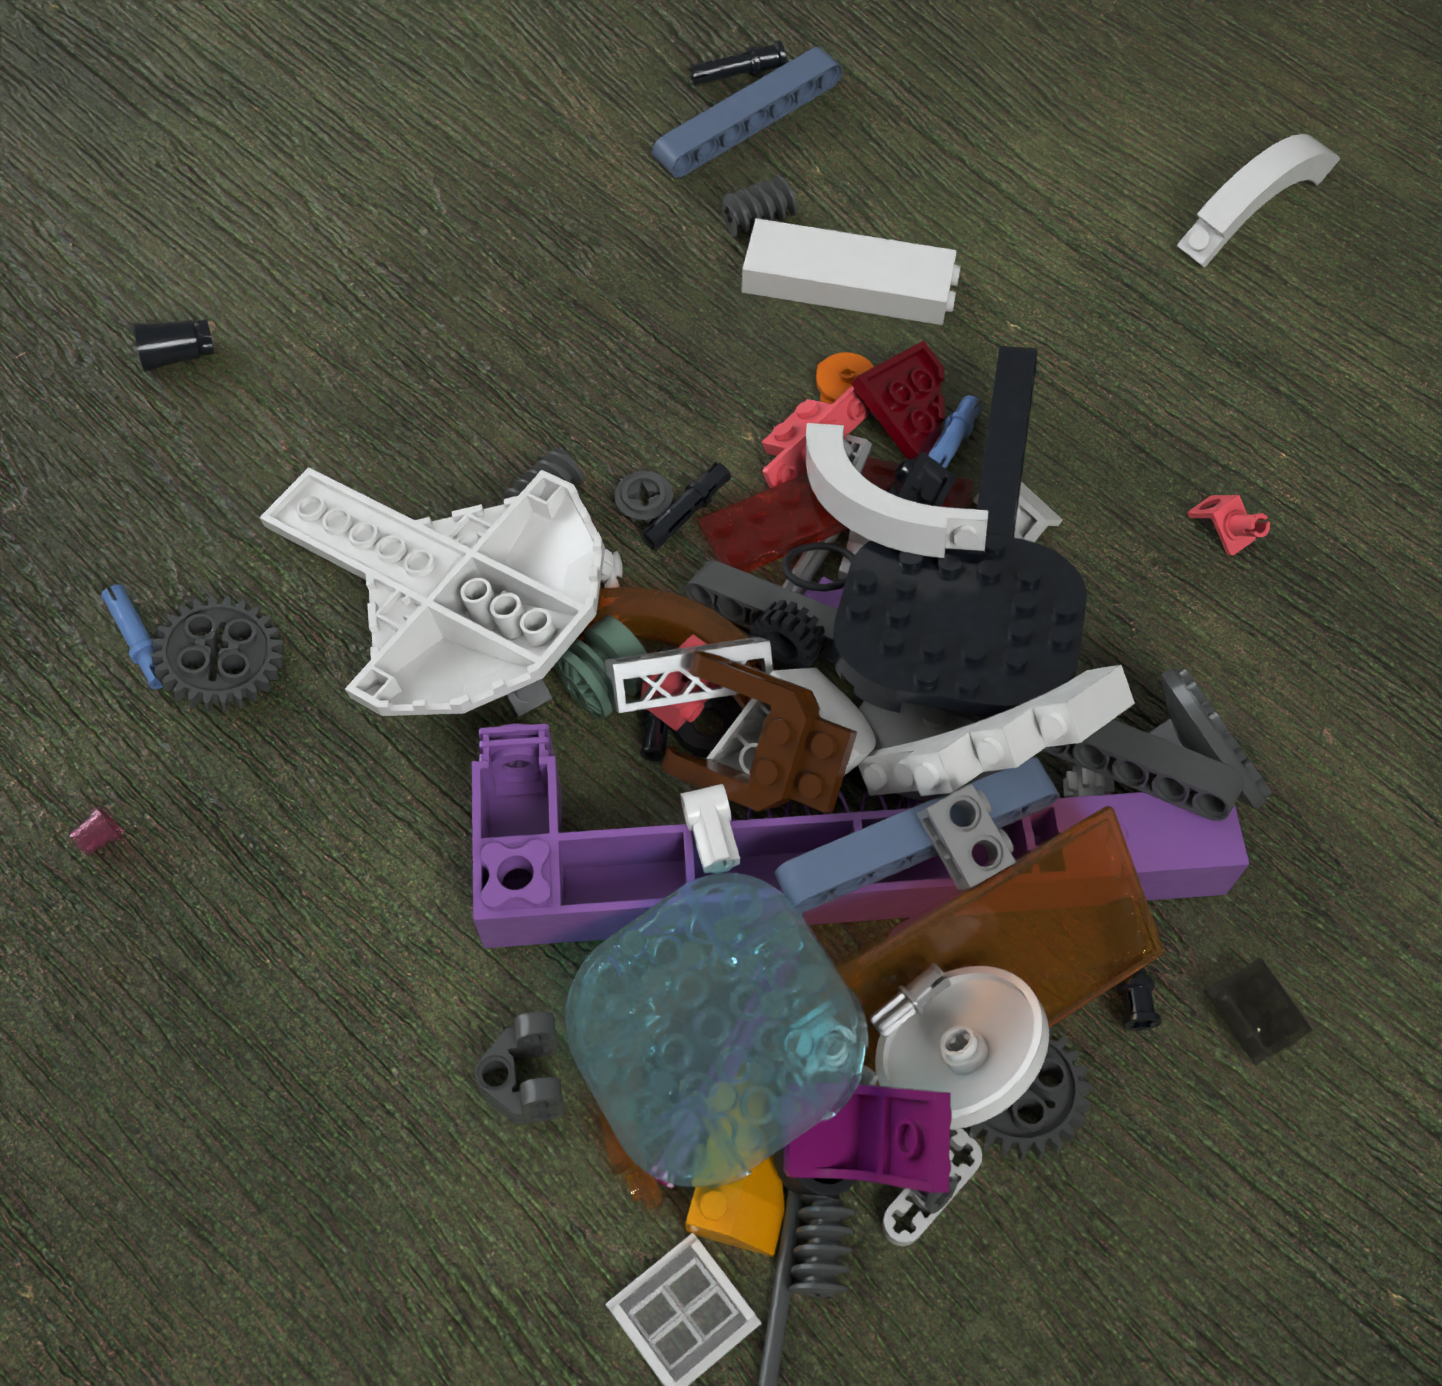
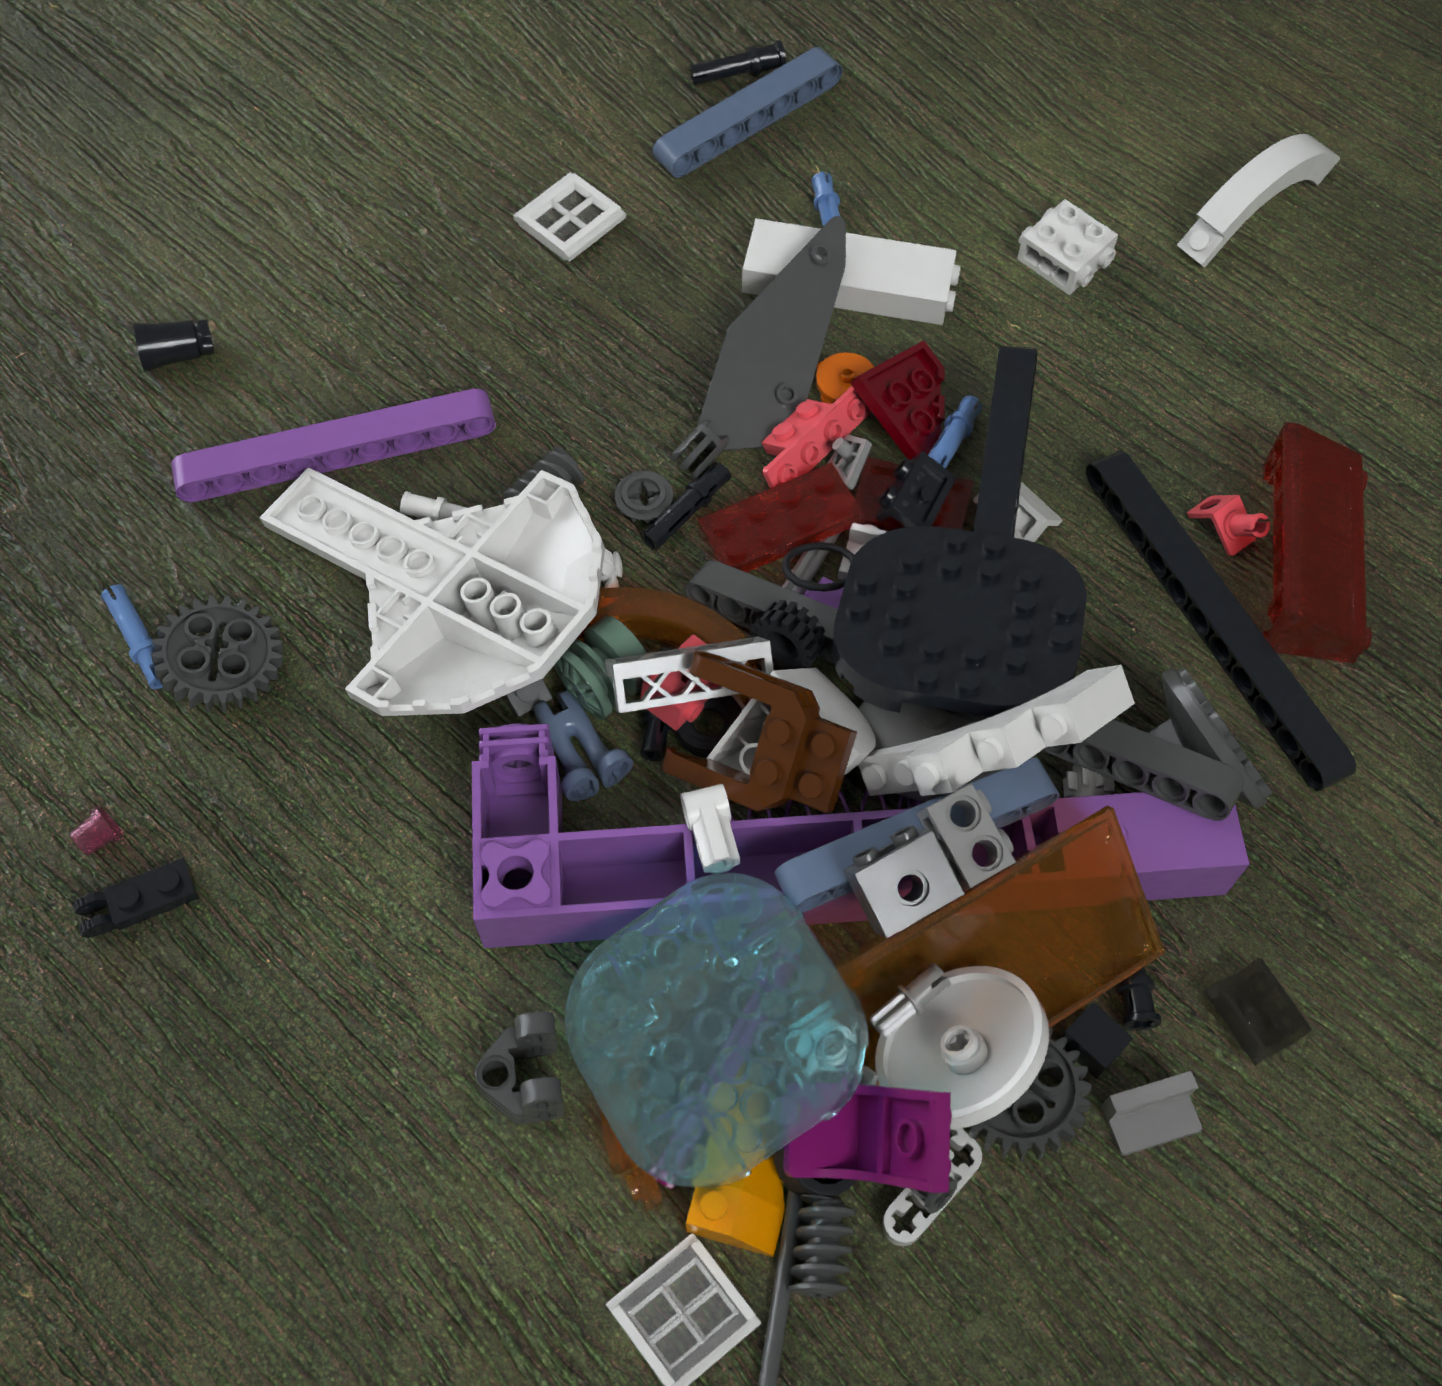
(137, 898): none -> black hinge
(332, 445): none -> medium lavender beam
(427, 507): none -> white pin
(569, 216): none -> white piece
(573, 721): none -> sand blue piece
(758, 202): dark grey piece -> none
(770, 352): none -> dark grey wing
(826, 198): none -> medium blue axle
(878, 872): none -> brick
(879, 514): white arch -> none
(1067, 247): none -> white brick
(1097, 1039): none -> black panel
(1152, 1114): none -> light grey panel
(1221, 622): none -> black beam
(1317, 547): none -> clear red windscreen

